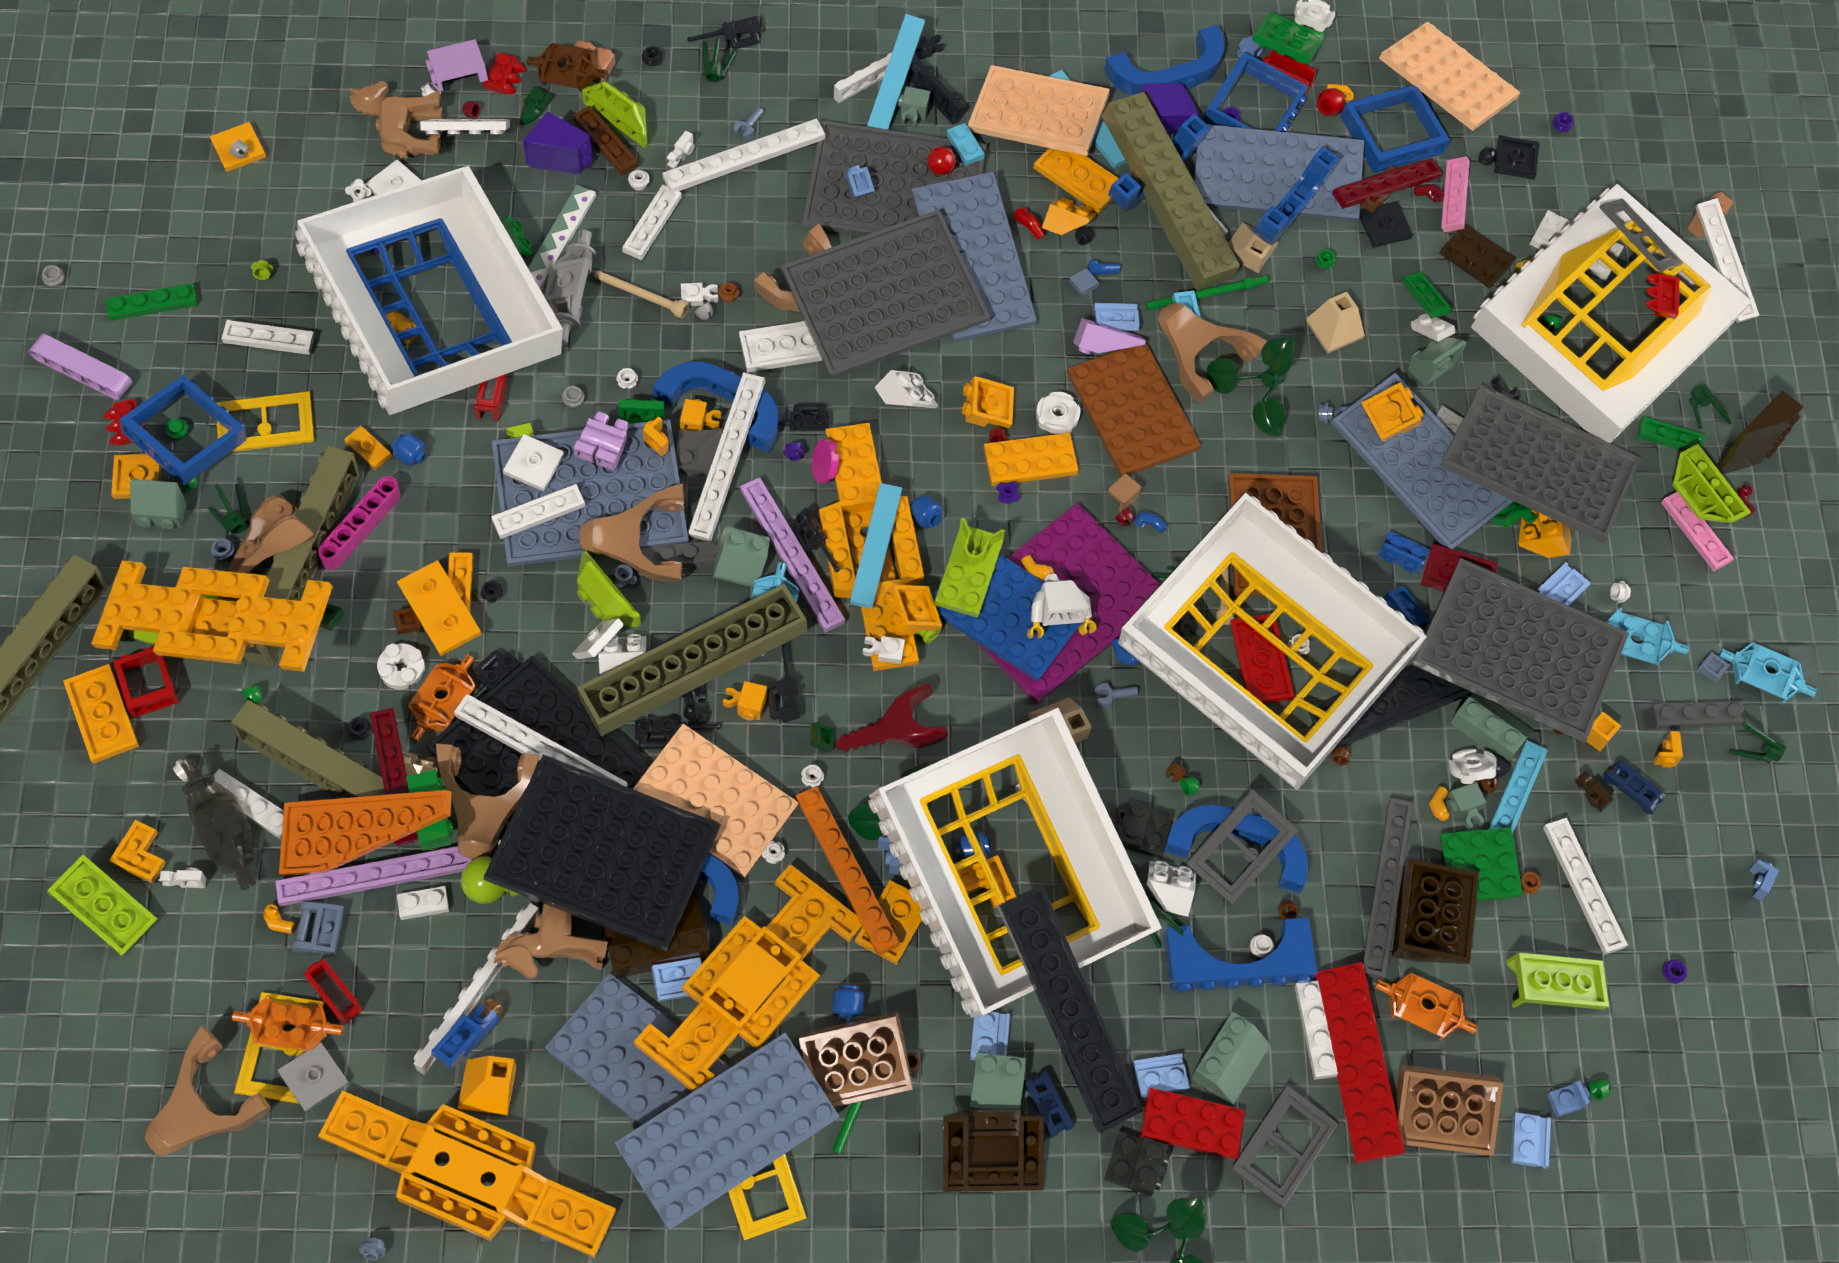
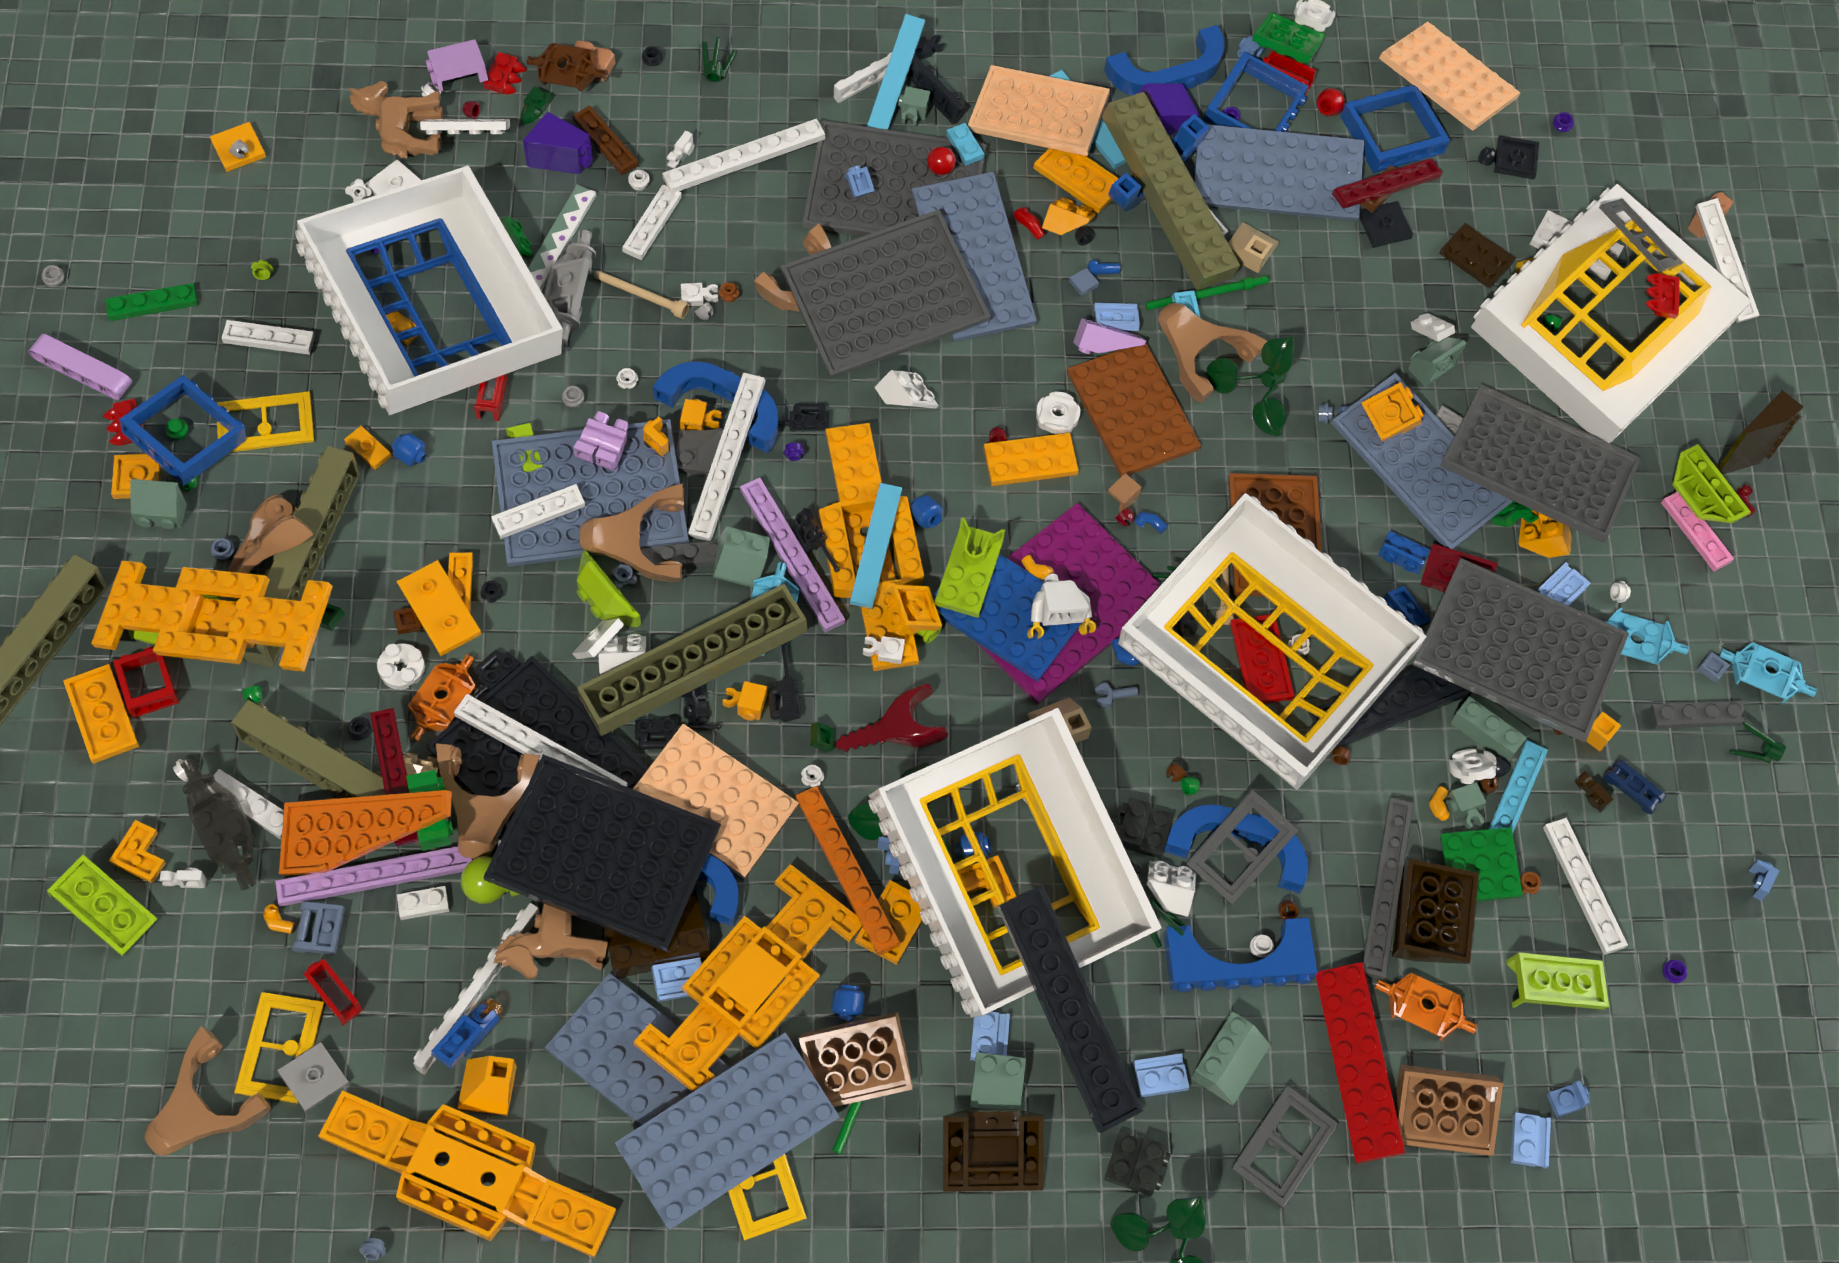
(235, 521): dark green plant -> none
(270, 1017): orange plate -> none
(358, 533): dark pink beam -> none
(533, 462): white plate -> none
(618, 110): lime wedge -> none
(641, 411): green bracket -> none
(732, 29): black piece -> none
(747, 126): sand blue bar -> none
(778, 346): white plate -> none
(778, 856): white plate -> none
(824, 461): dark pink tile -> none
(914, 1062): reddish brown hinge -> none
(988, 403): light orange plate -> none
(1010, 497): dark purple plate -> none
(1048, 1103): dark blue plate -> none
(1192, 1123): red plate -> none
(1279, 218): blue arch -> none
(1316, 1030): white plate -> none
(1328, 255): green plate -> none
(1336, 323): tan slope -> none
(1345, 90): light orange arm -> none
(1426, 295): green tile -> none
(1430, 191): dark red arm -> none
(1455, 194): bright pink plate -> none
(1499, 386): black arm -> none
(1599, 1089): green hinge -> none
(1669, 435): green tile -> none
(1671, 750): light orange bracket -> none
(1703, 397): dark green plant -> none

